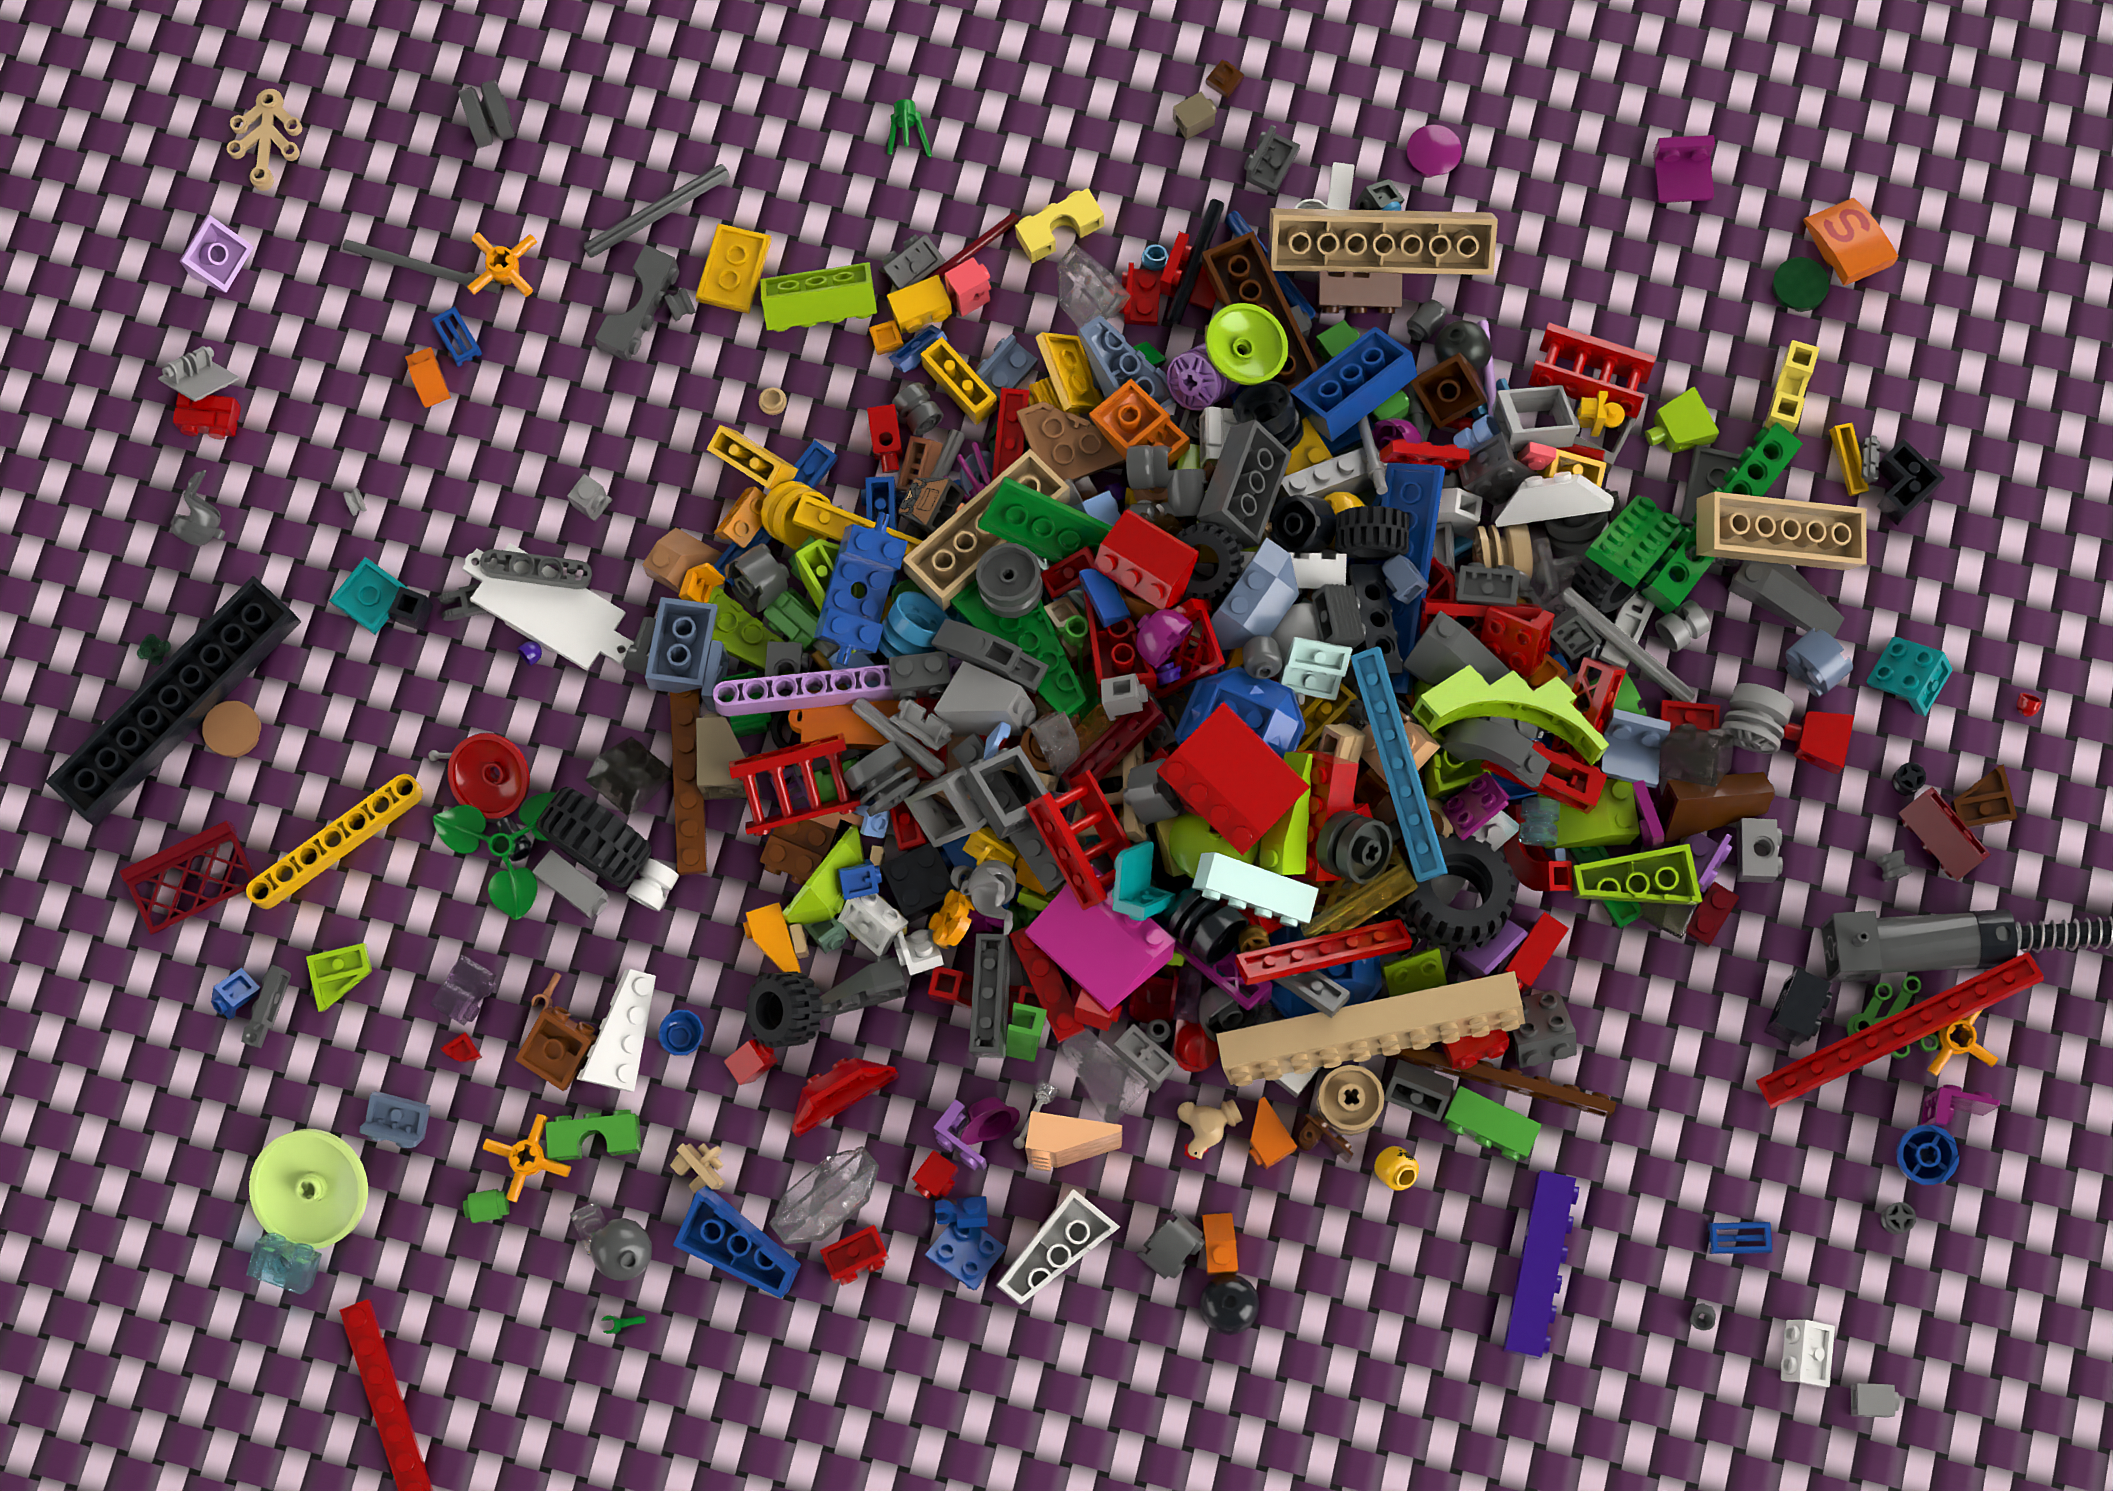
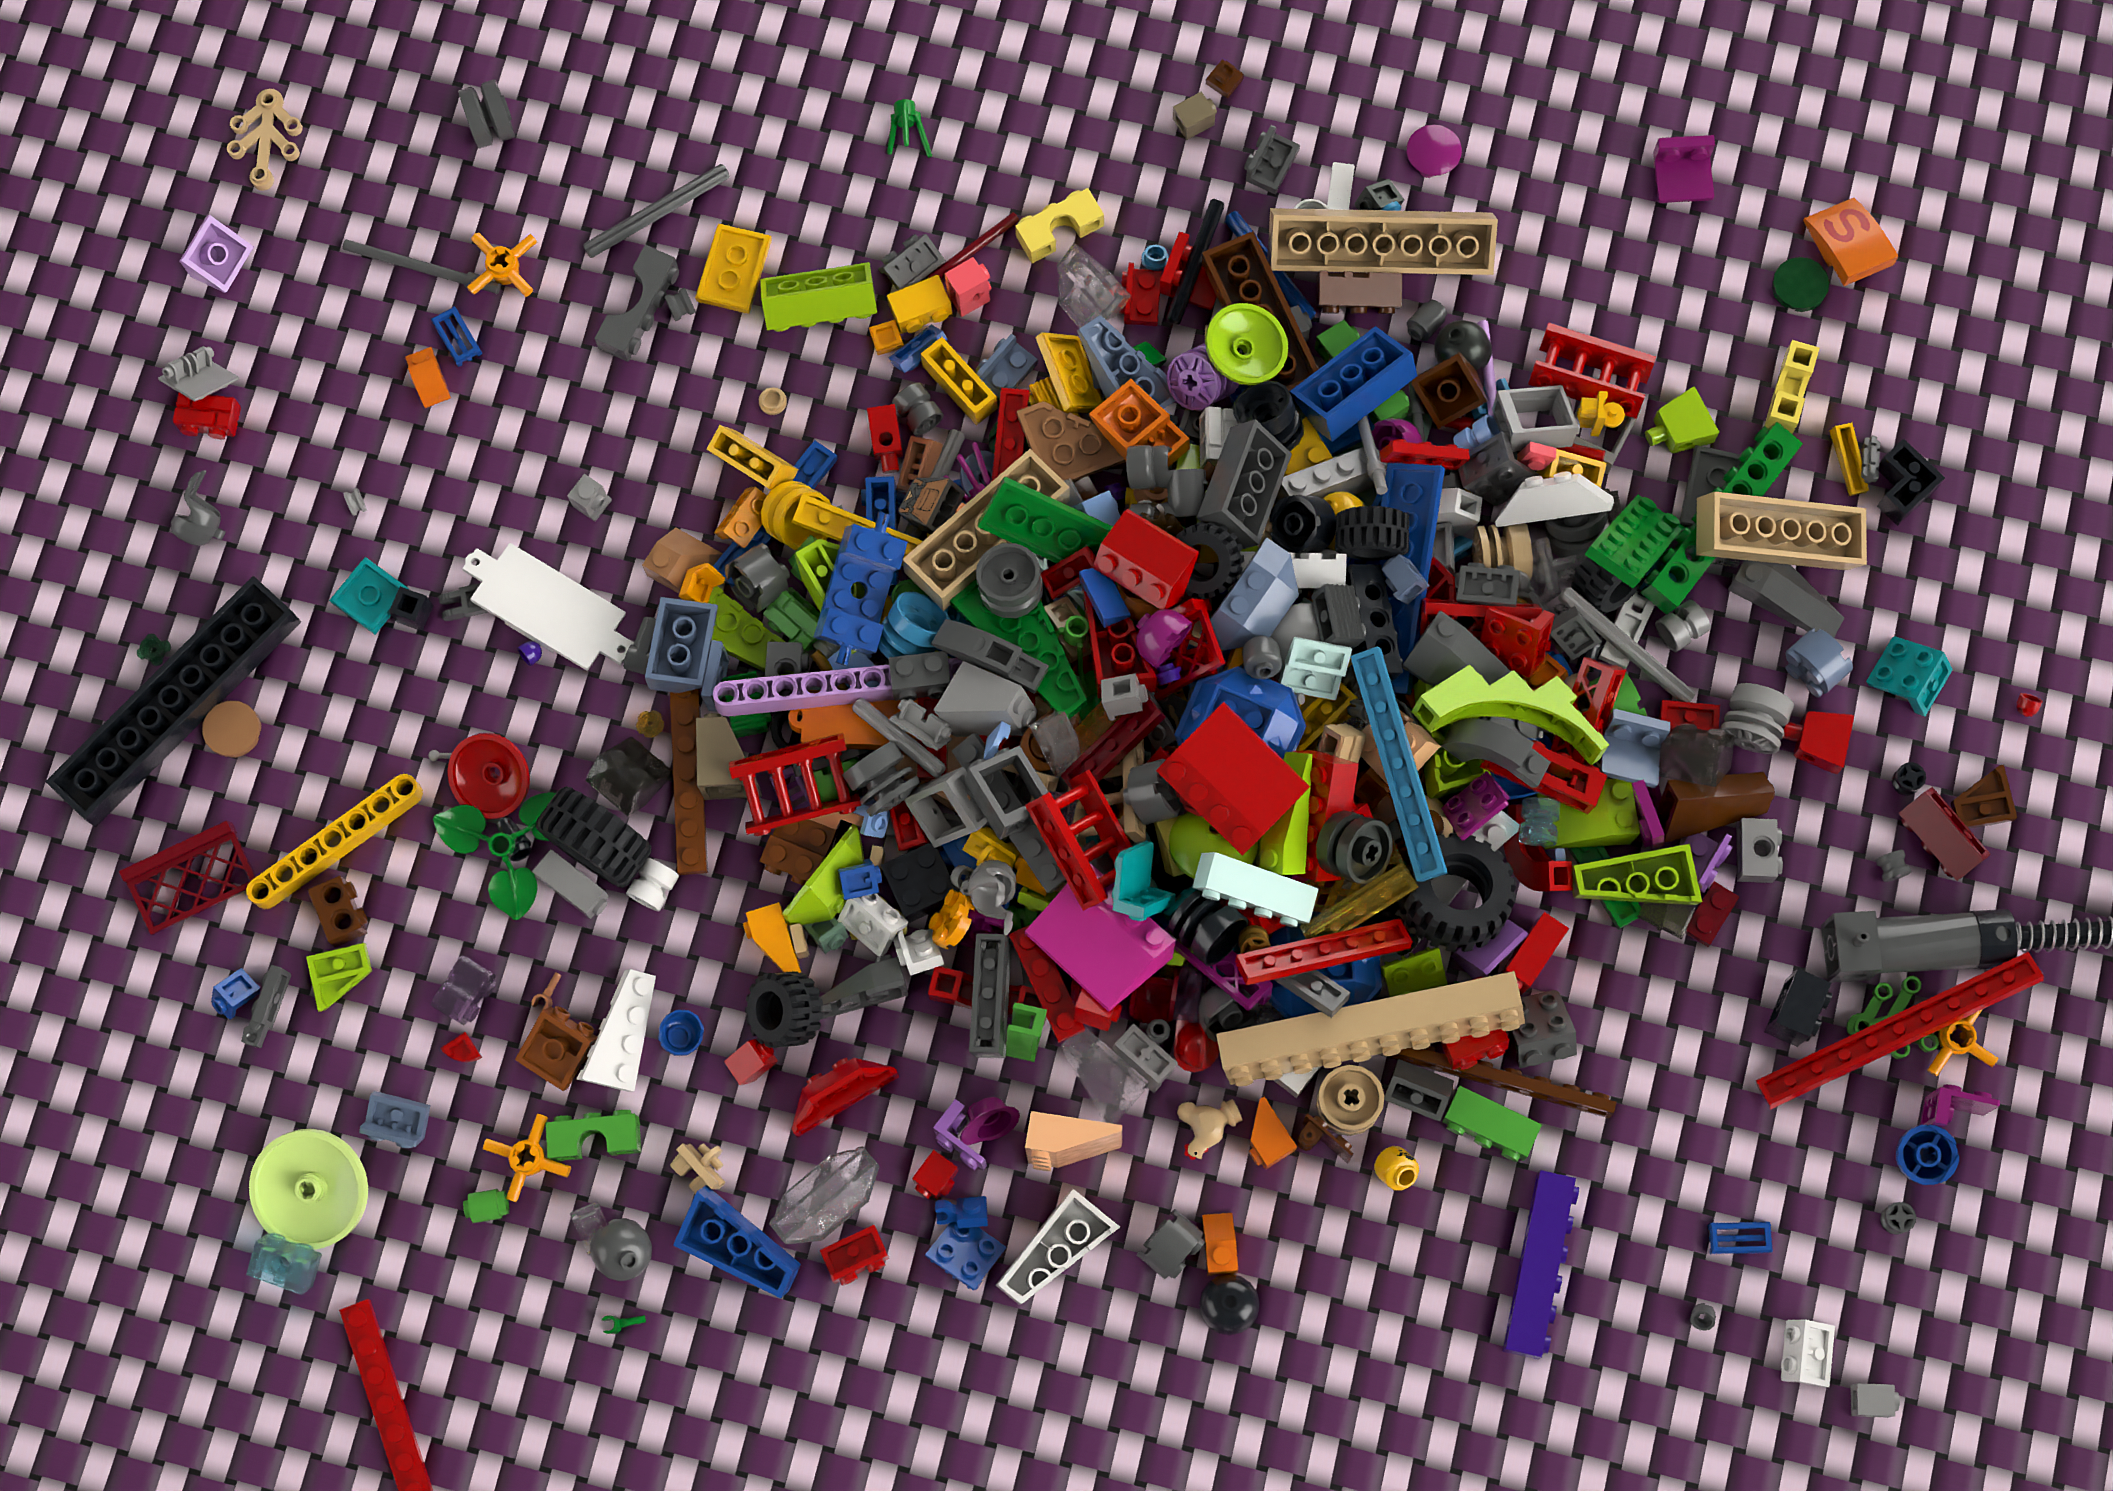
(333, 913): none -> reddish brown brick
(535, 574): dark grey beam -> none
(653, 730): none -> clear yellow plate
(1044, 1094): clear hinge -> none

